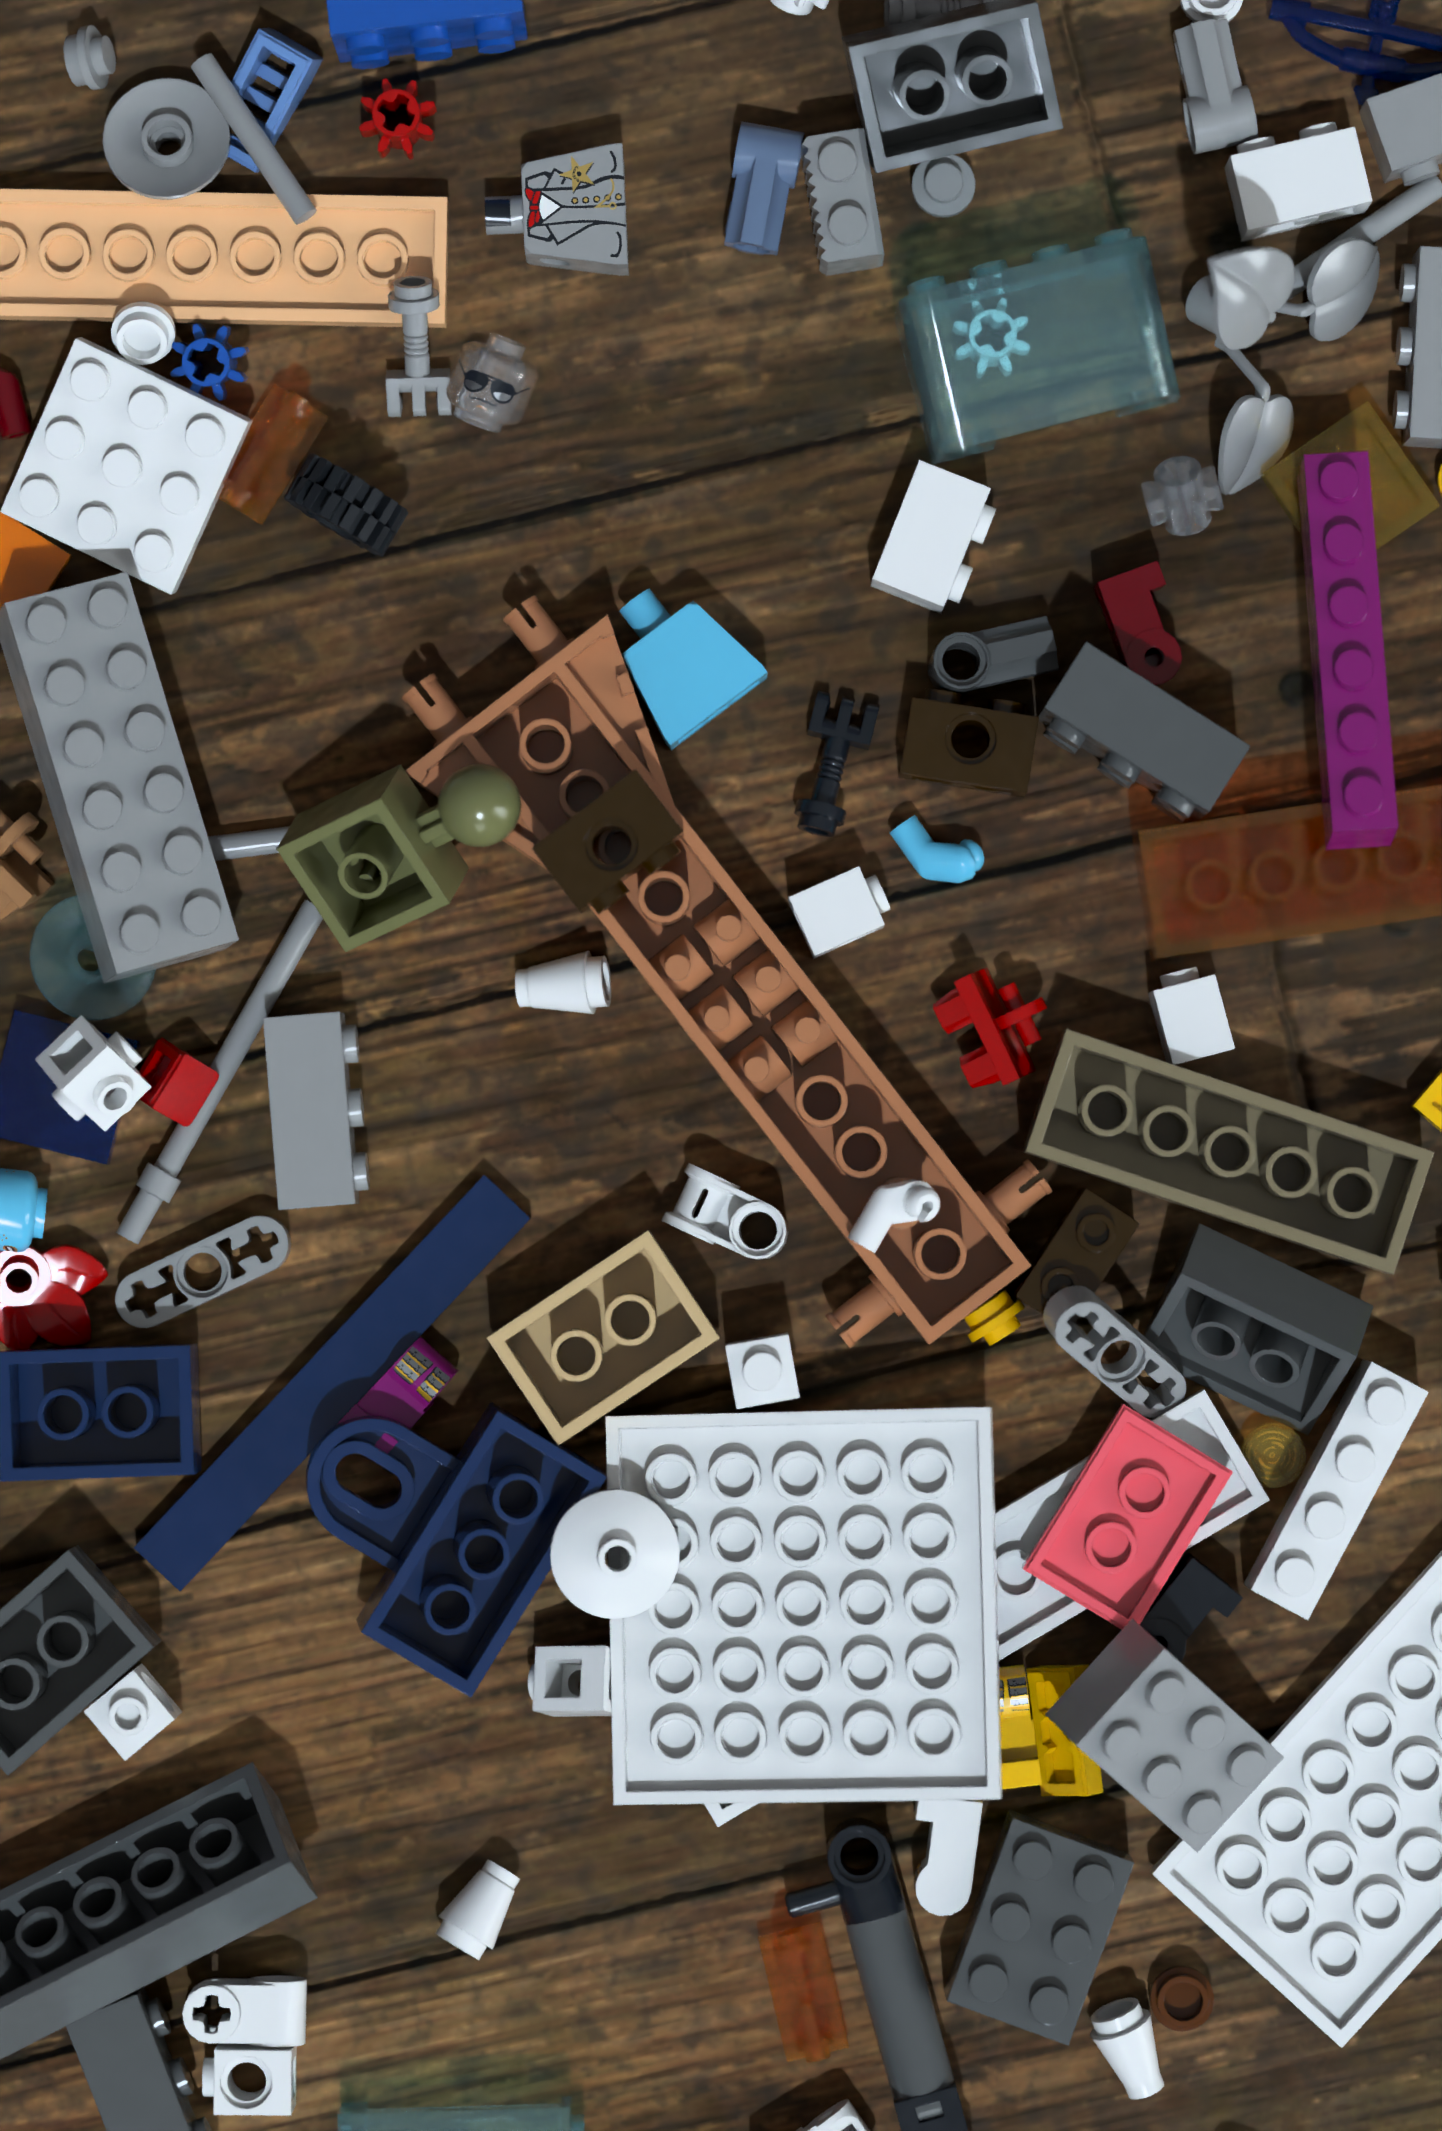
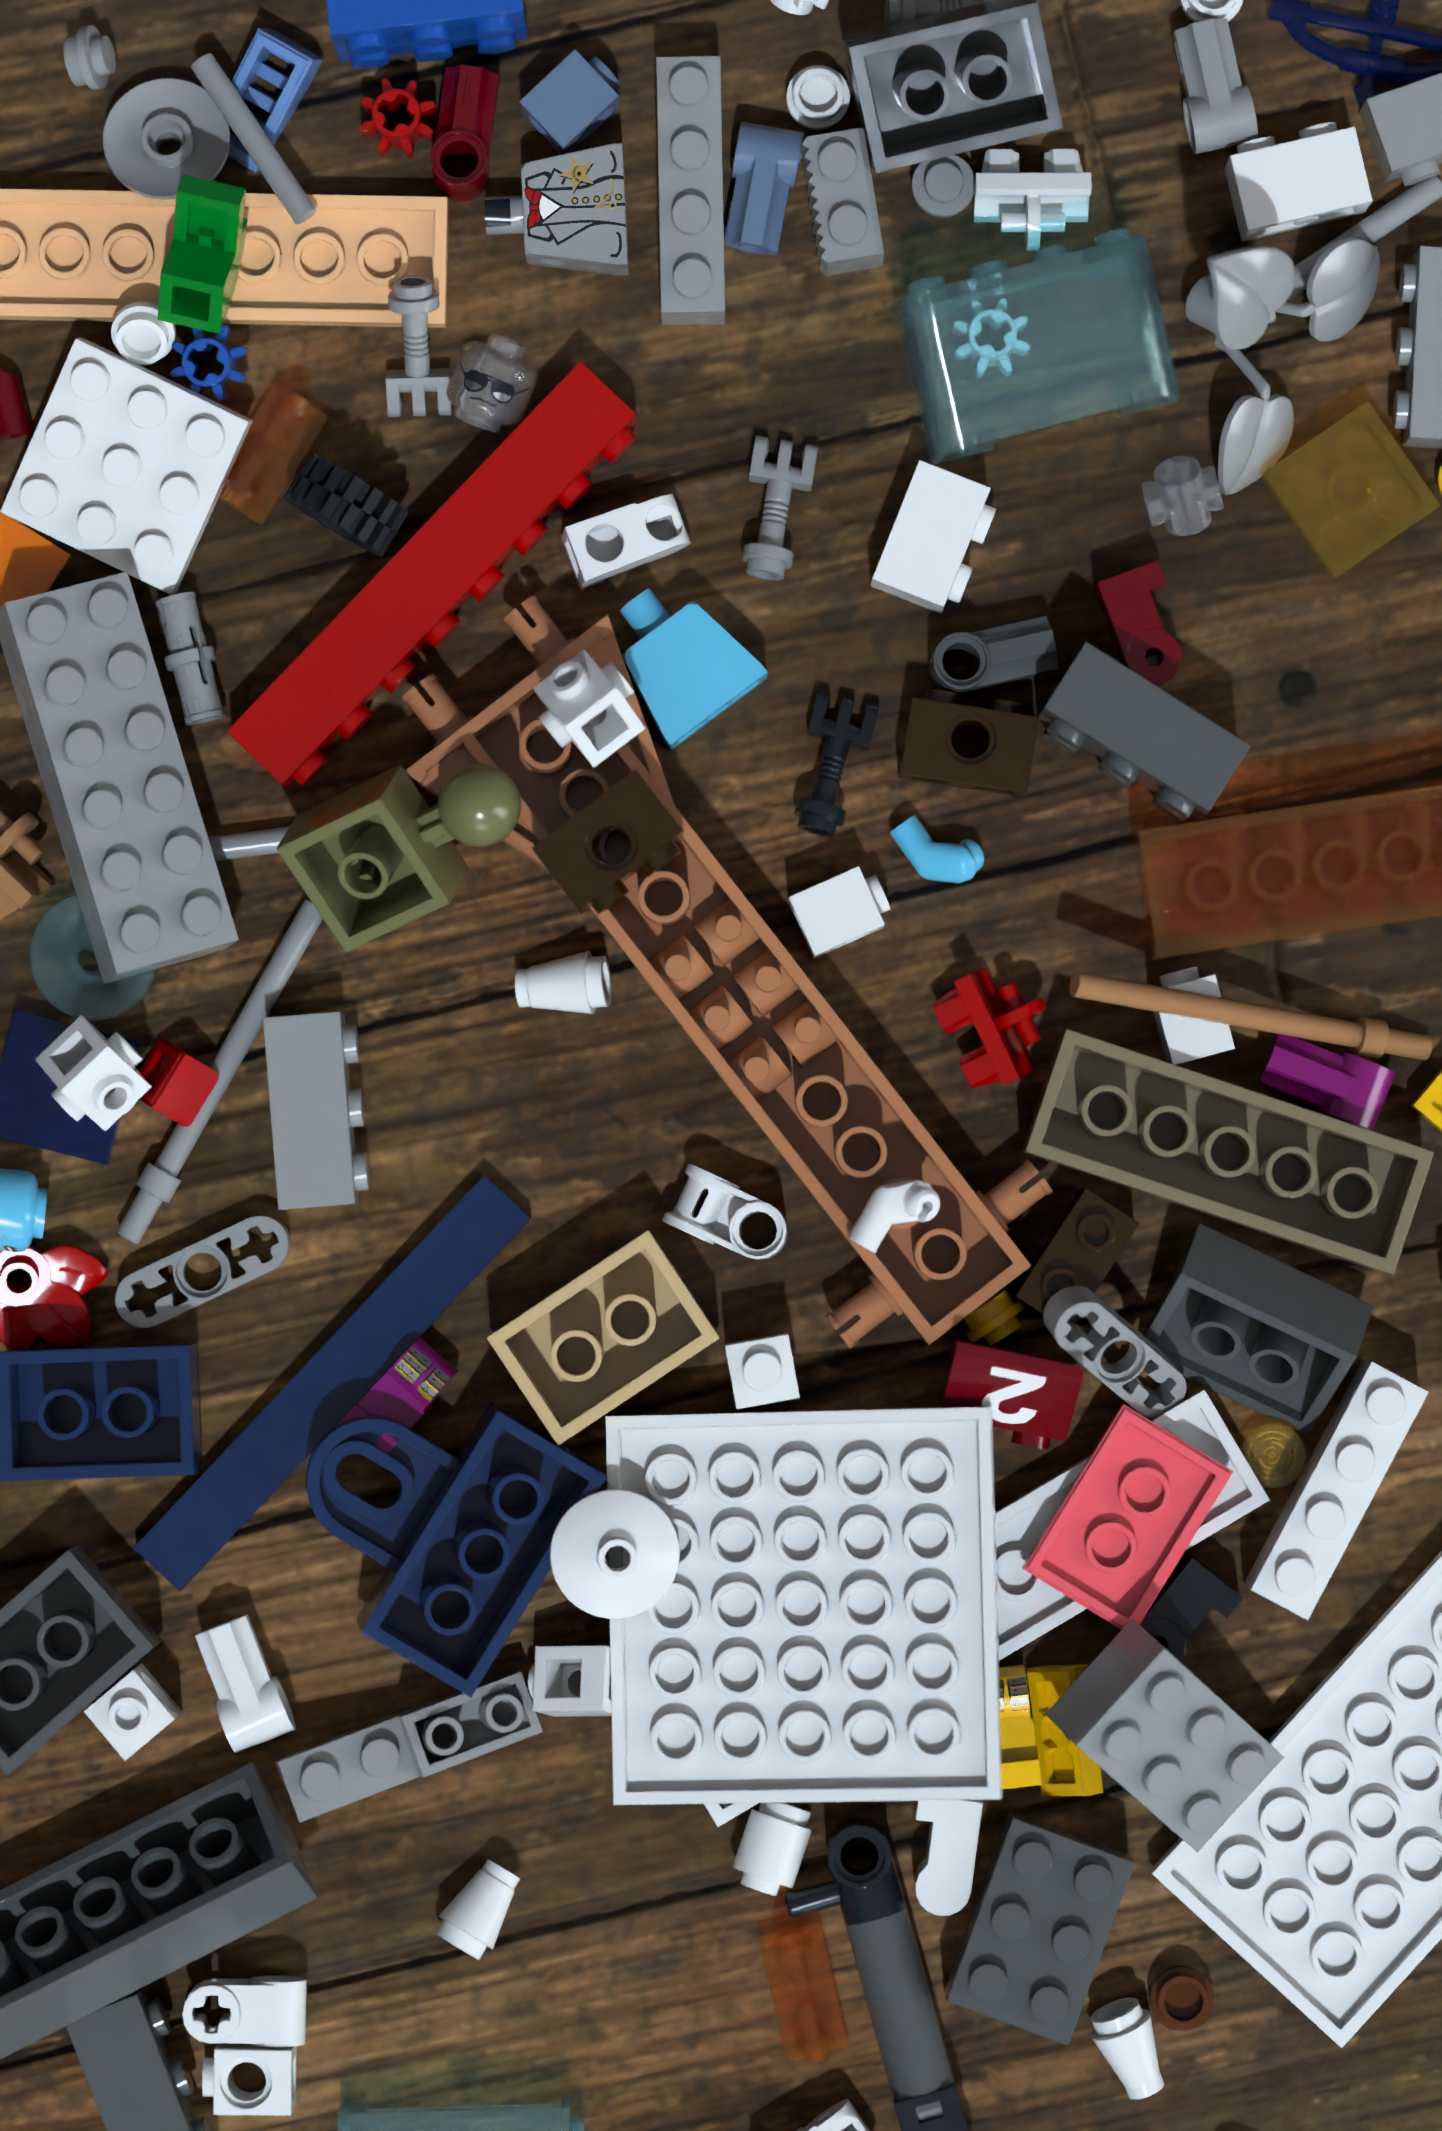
(190, 658): none -> light grey pin
(203, 255): none -> green brick
(250, 1699): none -> white piece
(408, 1746): none -> light grey slope
(434, 576): none -> red brick
(465, 128): none -> dark red piece
(572, 102): none -> sand blue brick
(588, 707): none -> white brick
(624, 539): none -> white leg
(690, 190): none -> light grey brick
(767, 557): none -> light grey hinge
(773, 1846): none -> white brick
(818, 97): none -> white plate
(1025, 1390): none -> dark red slope
(1032, 200): none -> white hips
(1338, 1084): none -> magenta piece
(1347, 650): magenta brick -> none
(1363, 1036): none -> medium nougat bar

